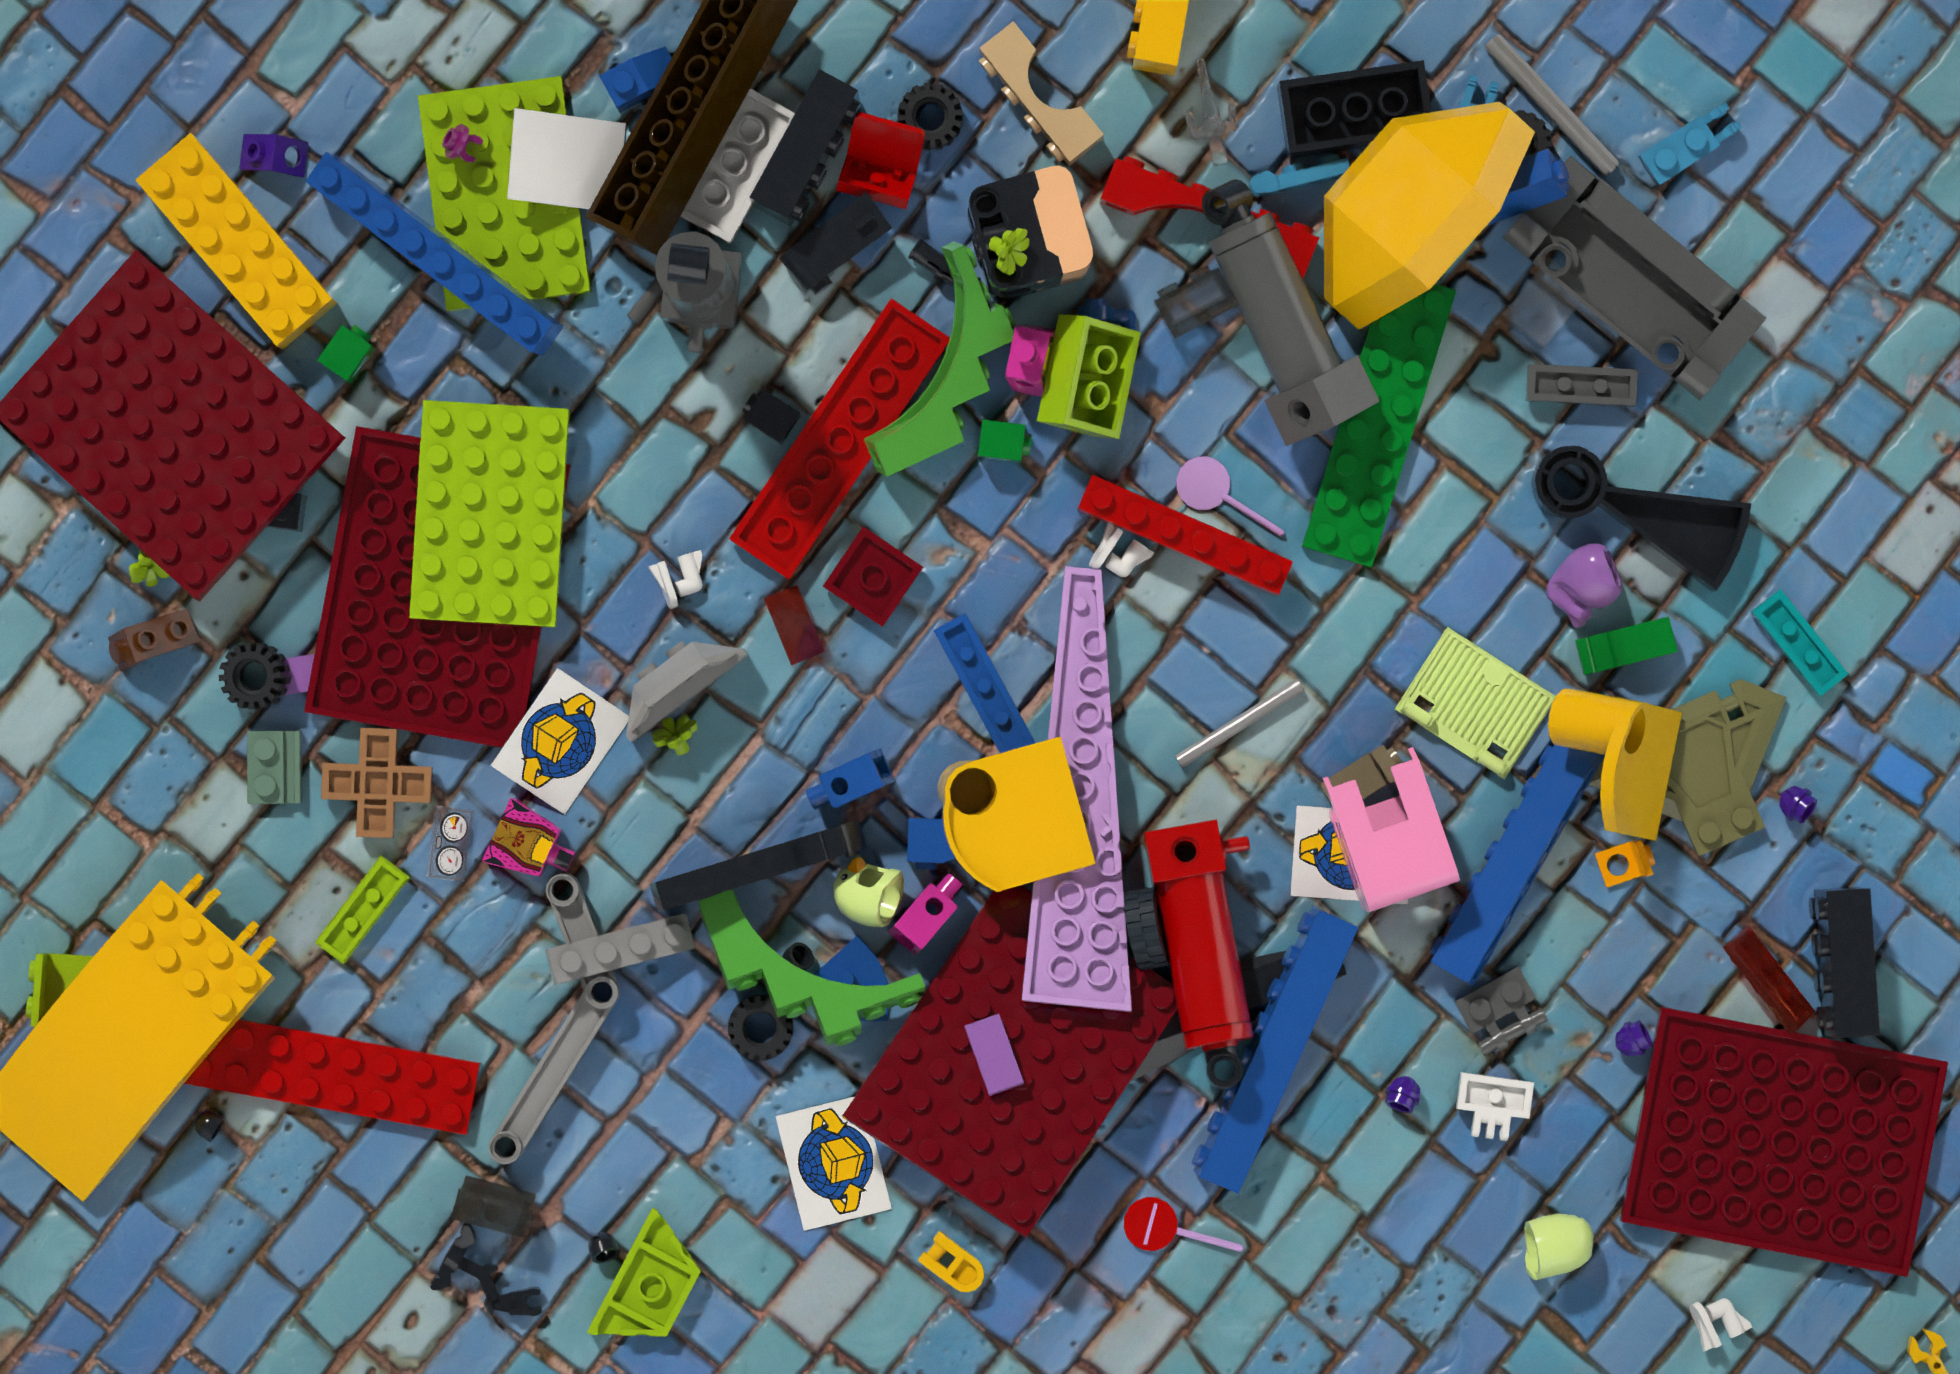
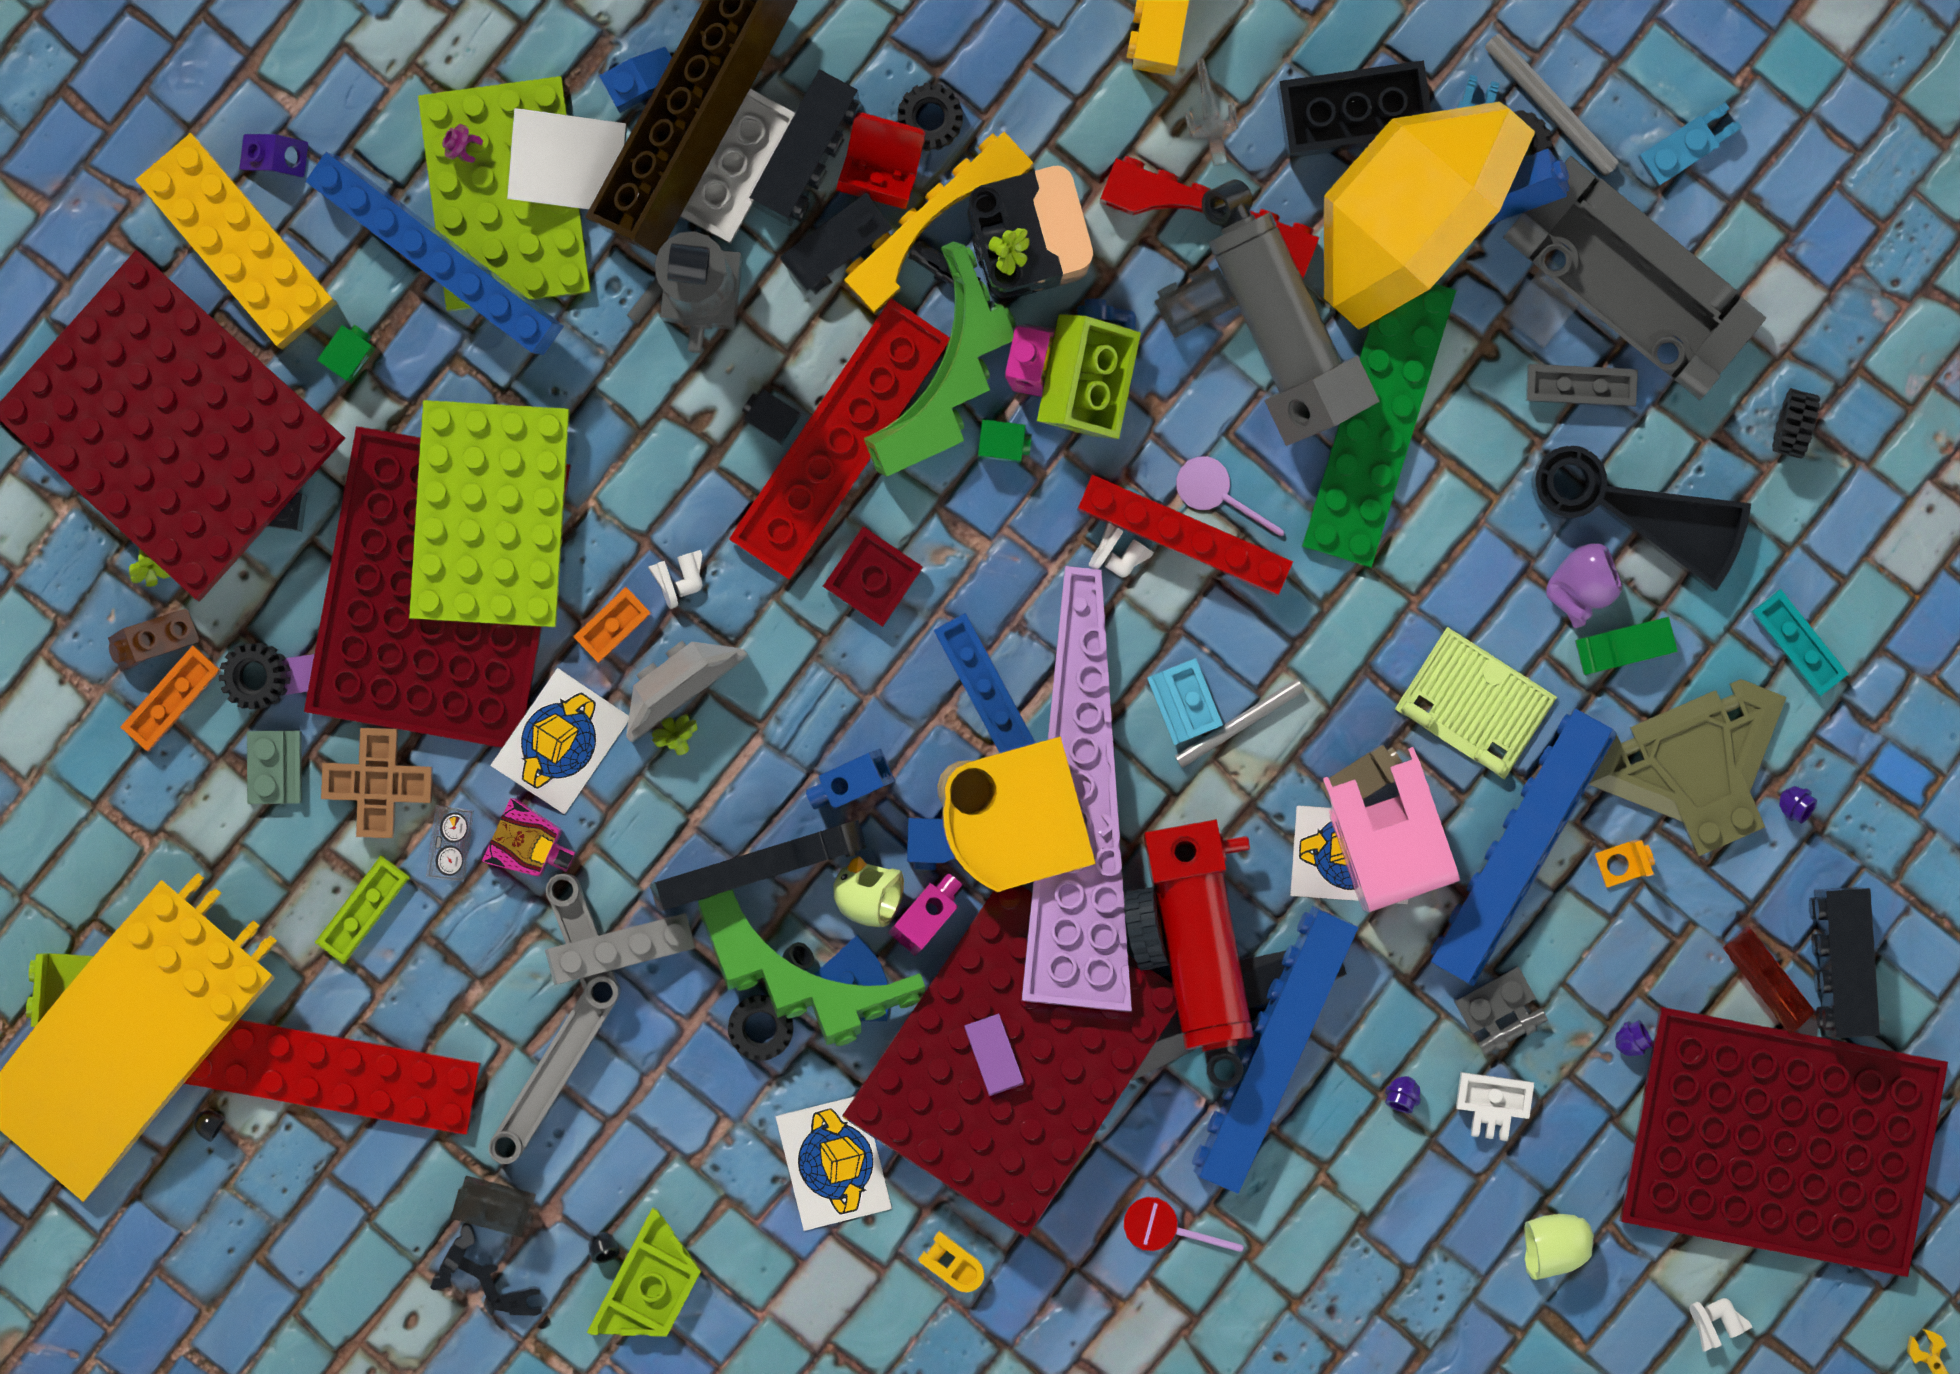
(170, 698): none -> orange plate
(612, 625): none -> orange plate
(794, 625): clear red slope -> none
(877, 276): none -> yellow arch
(1068, 130): tan arch -> none
(1184, 701): none -> medium azure plate
(1298, 177): dark azure hinge -> none
(1637, 752): yellow piece -> none
(1796, 423): none -> black tyre

